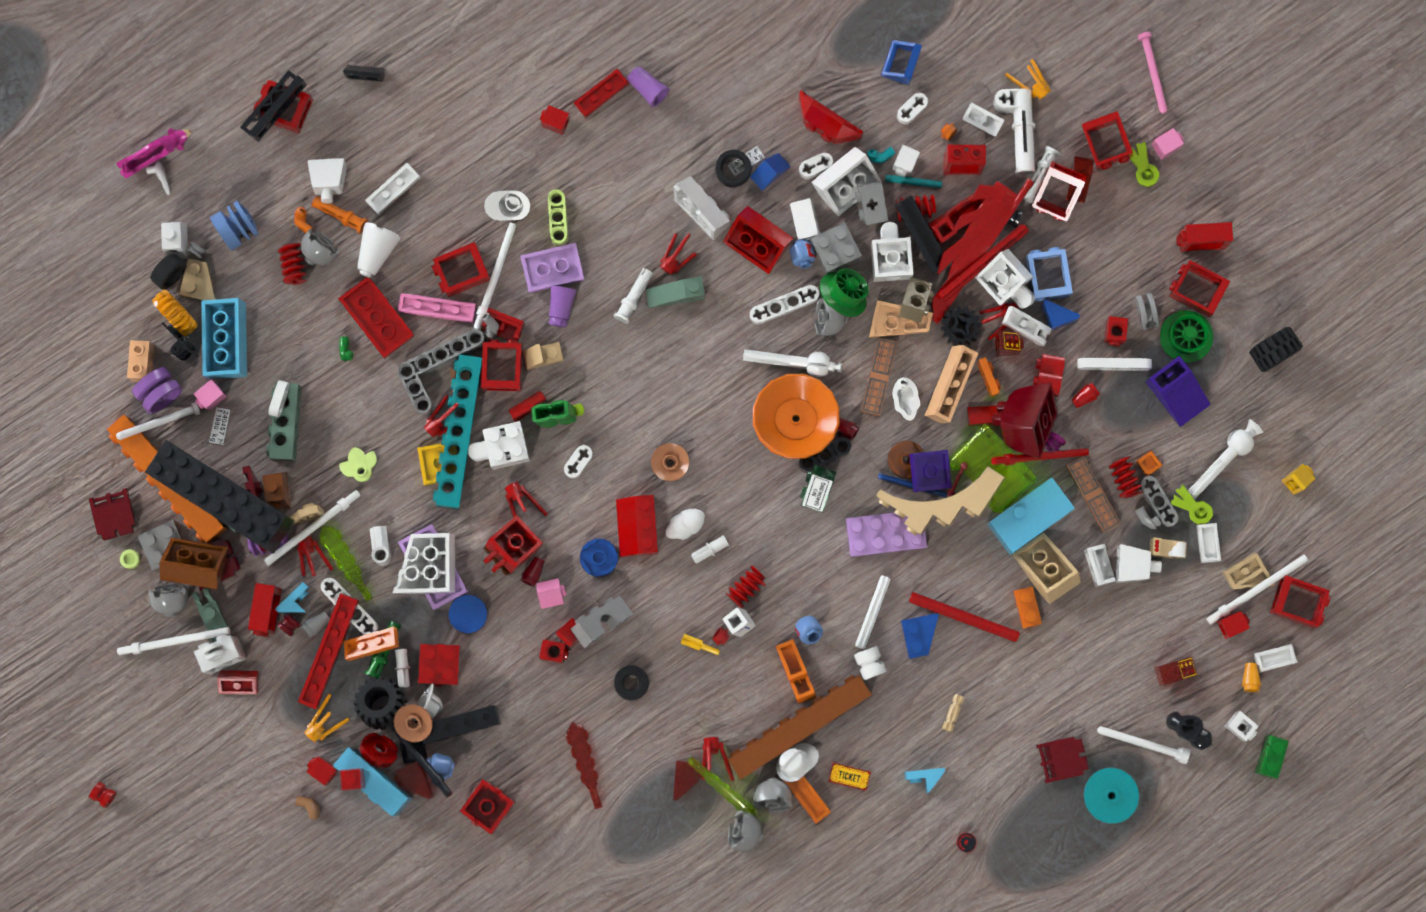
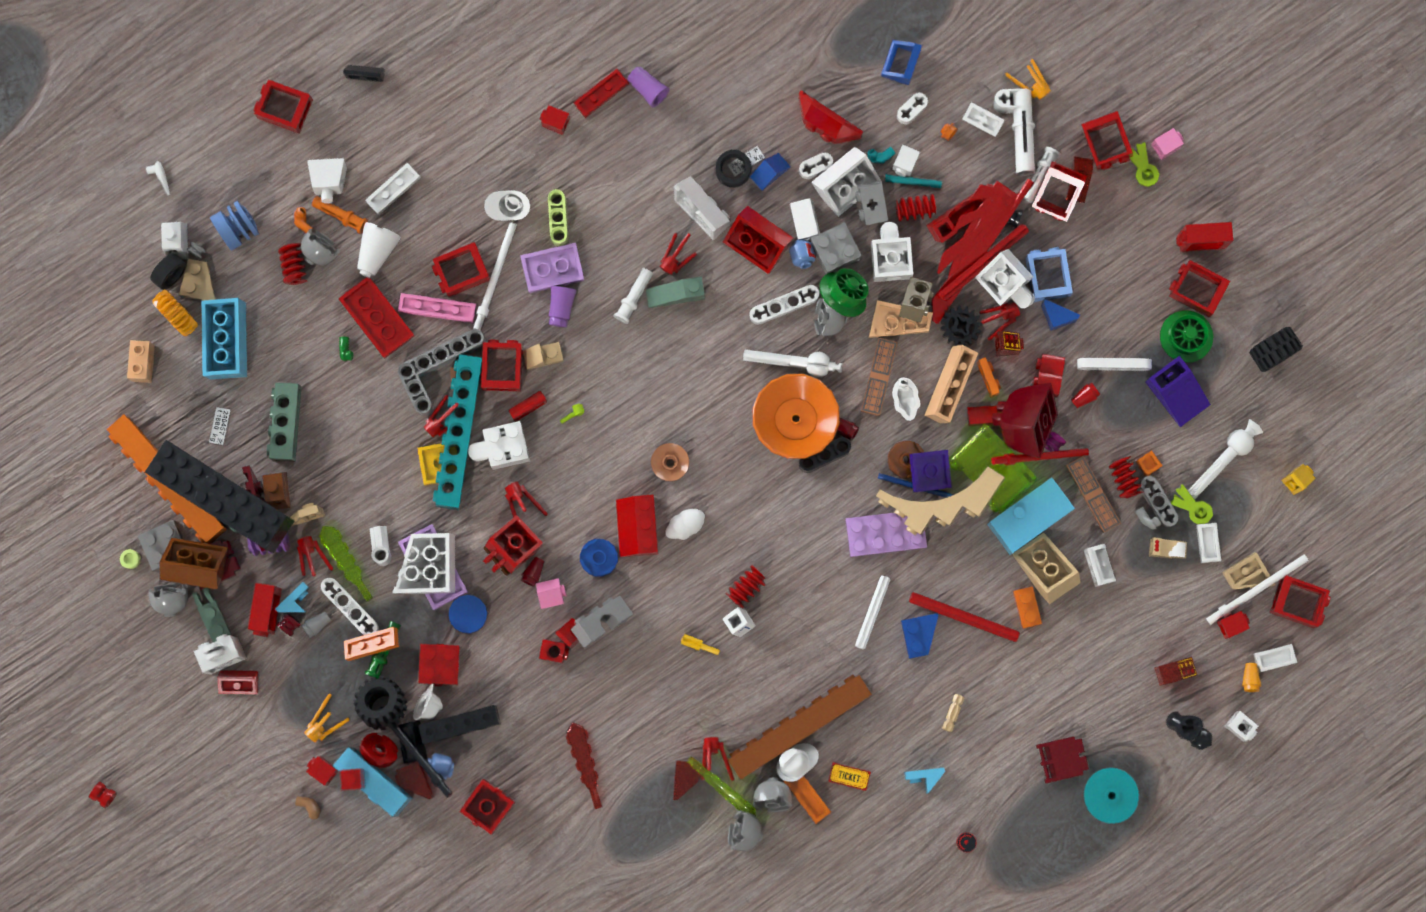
(113, 515): dark red plate -> none
(138, 647): white bar -> none
(153, 152): dark pink animal -> none
(157, 390): medium lavender wheel -> none
(182, 348): black hinge -> none
(193, 409): white bar -> none
(209, 395): bright pink brick -> none
(276, 109): black fence -> none
(279, 398): white beam -> none
(328, 651): red plate -> none
(342, 505): white bar -> none
(357, 462): yellowish green plate -> none
(402, 668): white axle -> none
(407, 728): nougat dish -> none
(492, 326): light grey arm -> none
(509, 327): red hinge -> none
(556, 413): green brick -> none
(581, 464): white beam -> none
(643, 682): black tyre -> none
(709, 549): white axle -> none
(721, 636): red plate -> none
(795, 671): orange slope -> none
(808, 630): medium blue head -> none
(818, 488): brick -> none
(870, 663): white wheel -> none
(920, 232): black fence -> none
(961, 162): red window -> none
(963, 466): dark red hinge -> none
(1026, 326): white plate -> none
(1119, 323): red brick -> none
(1134, 564): white torso -> none
(1145, 38): bright pink bar -> none
(1147, 311): light grey head -> none
(1181, 755): white piece -> none
(1271, 757): green brick -> none

